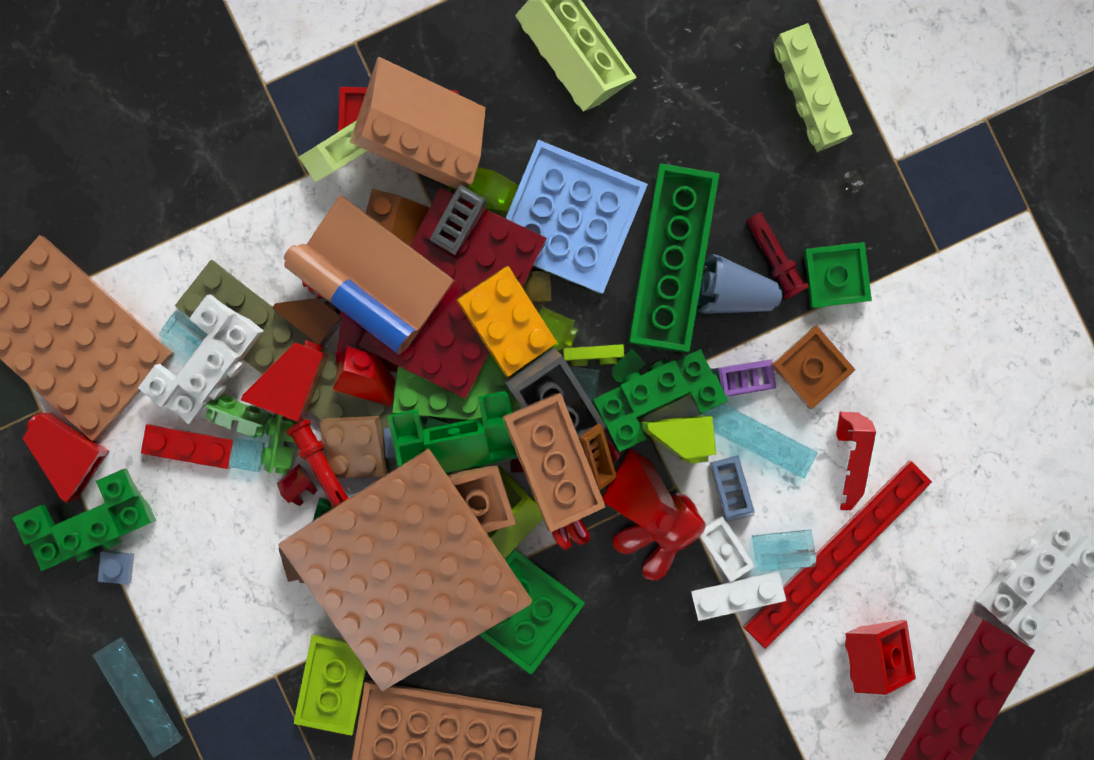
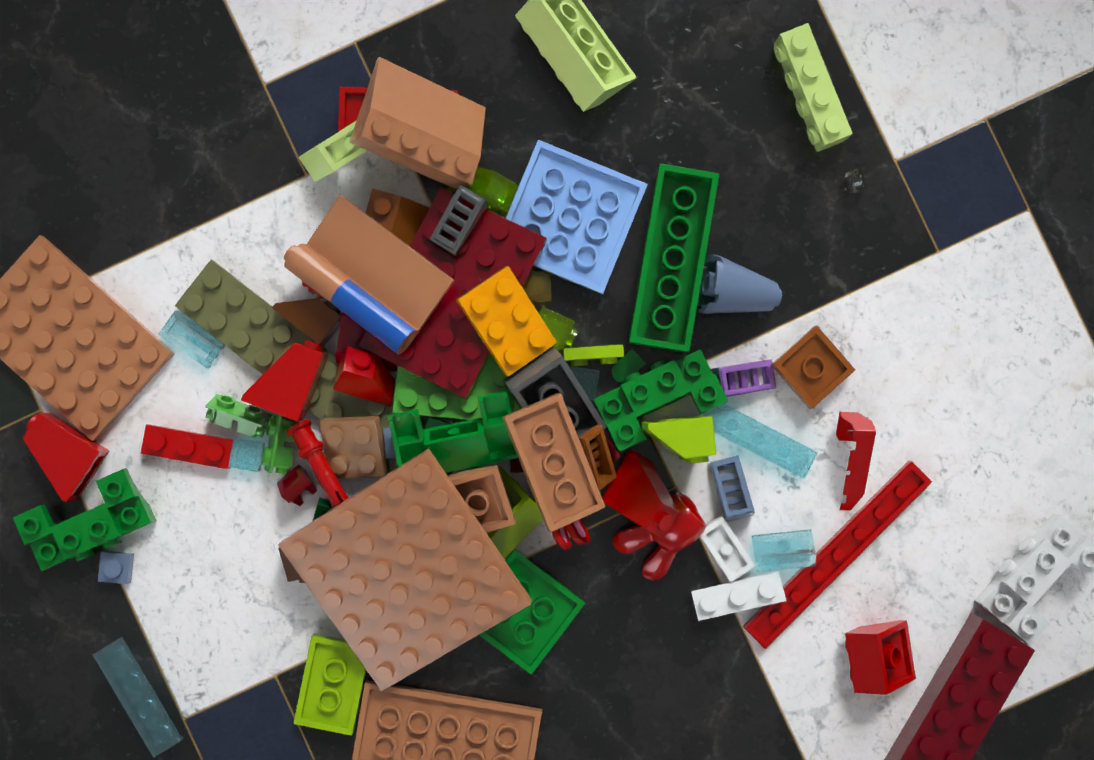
(211, 364): white bracket -> none
(757, 224): dark red pin -> none
(837, 275): green plate -> none

